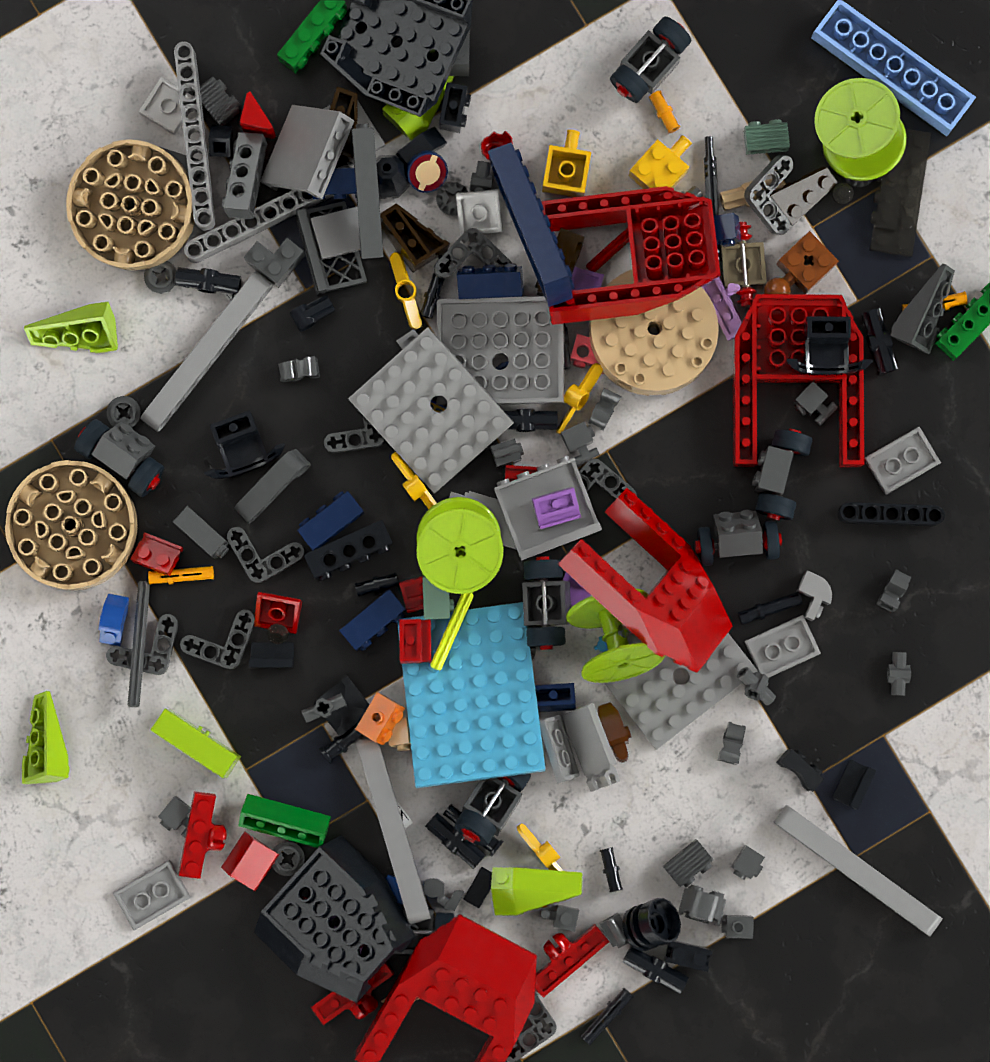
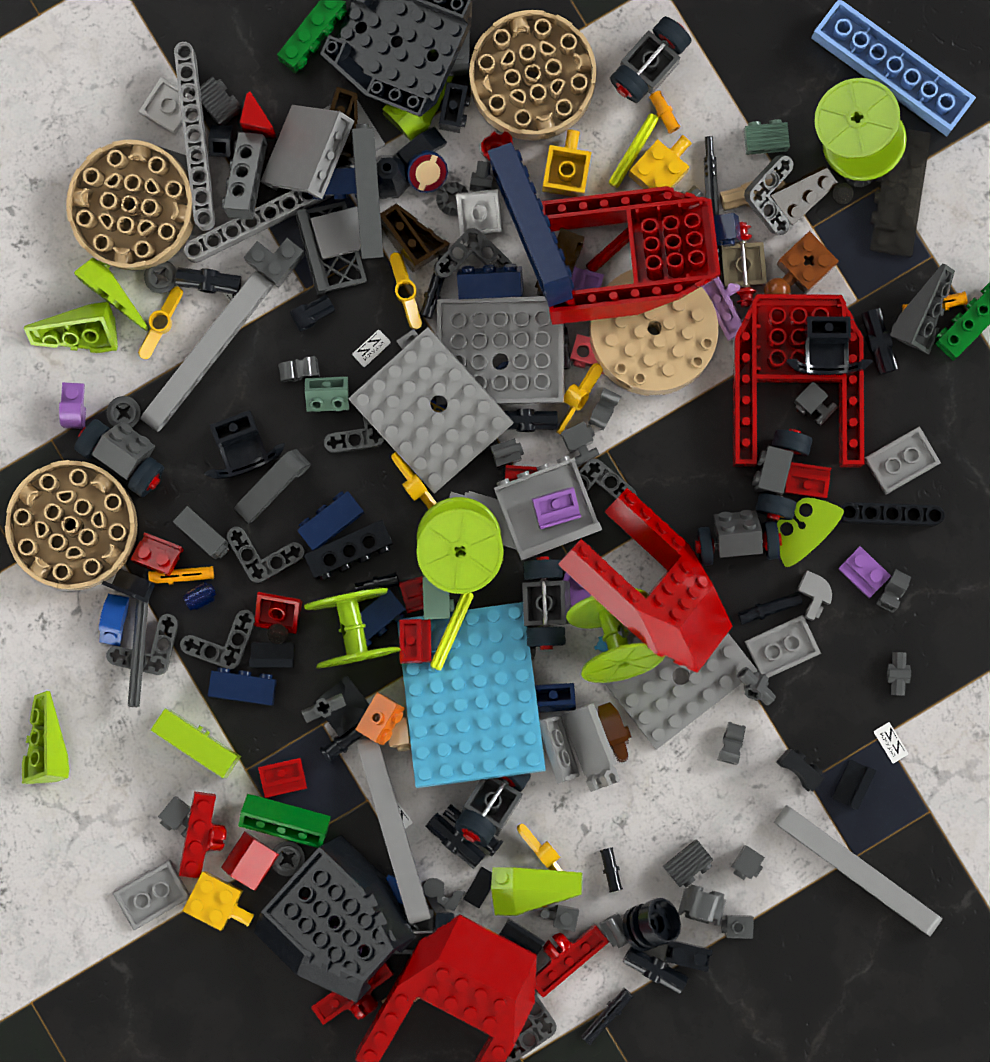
(71, 408): none -> medium lavender brick
(102, 281): none -> lime wedge
(131, 585): none -> black panel
(154, 335): none -> yellow piece
(199, 596): none -> clear blue brick
(216, 902): none -> yellow brick
(242, 686): none -> dark blue brick
(282, 777): none -> red plate
(327, 394): none -> sand green brick
(351, 626): none -> lime piece
(371, 348): none -> white sticker
(522, 937): none -> black panel
(526, 105): none -> tan brick
(633, 150): none -> neon yellow axle
(808, 480): none -> red plate
(818, 526): none -> lime piece
(864, 572): none -> medium lavender plate
(891, 742): none -> white sticker

